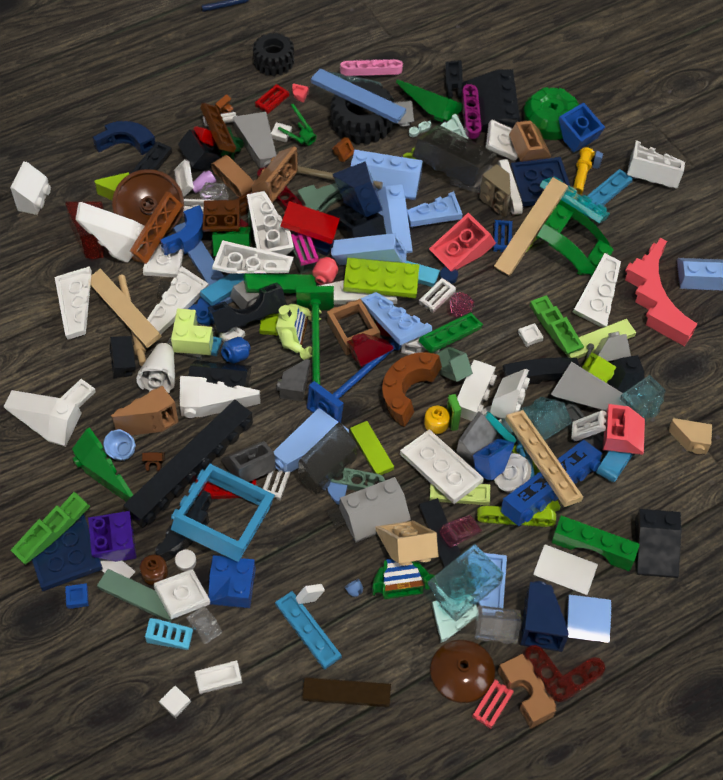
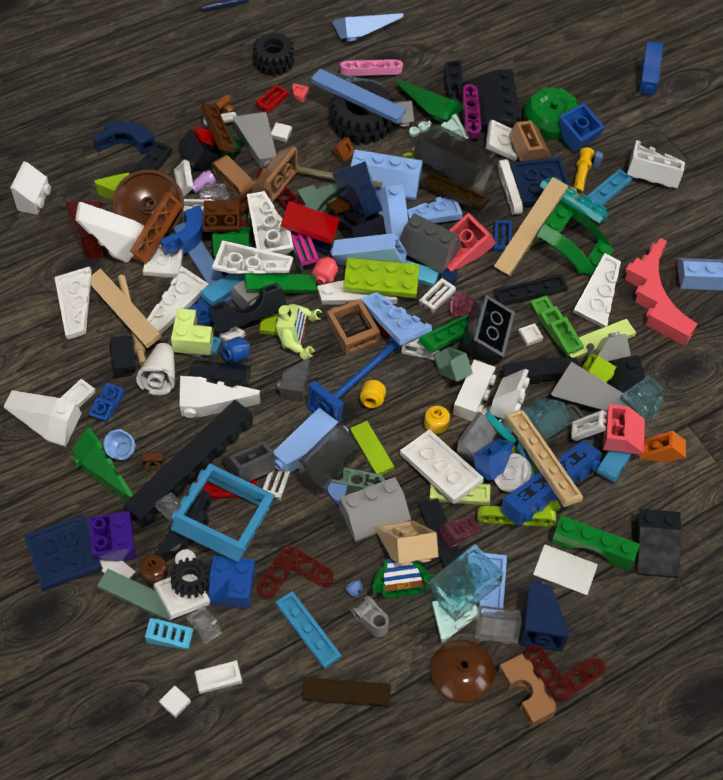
(50, 529): bright green slope -> none
(77, 596): blue plate -> none
(107, 402): none -> blue slope
(147, 414): medium nougat slope -> none
(168, 505): none -> clear bracket
(189, 567): none -> black tyre
(289, 566): none -> clear red beam
(306, 134): green plant -> none
(310, 593): white tile -> none
(315, 299): green tile -> none
(338, 206): none -> reddish brown tile
(359, 26): none -> light blue wedge
(367, 348): dark red slope -> none
(368, 614): none -> light grey piece
(372, 394): none -> yellow head
(401, 376): dark orange brick -> none
(429, 243): none -> dark grey slope
(454, 191): none -> dark brown tile
(454, 411): bright green tile -> none
(488, 329): none -> black brick
(496, 189): dark tan slope -> none
(502, 689): coral tile -> none
(530, 290): none -> black tile
(589, 618): light blue slope -> none
(650, 68): none -> blue slope
(664, 448): none -> orange slope
(692, 435): tan slope -> none

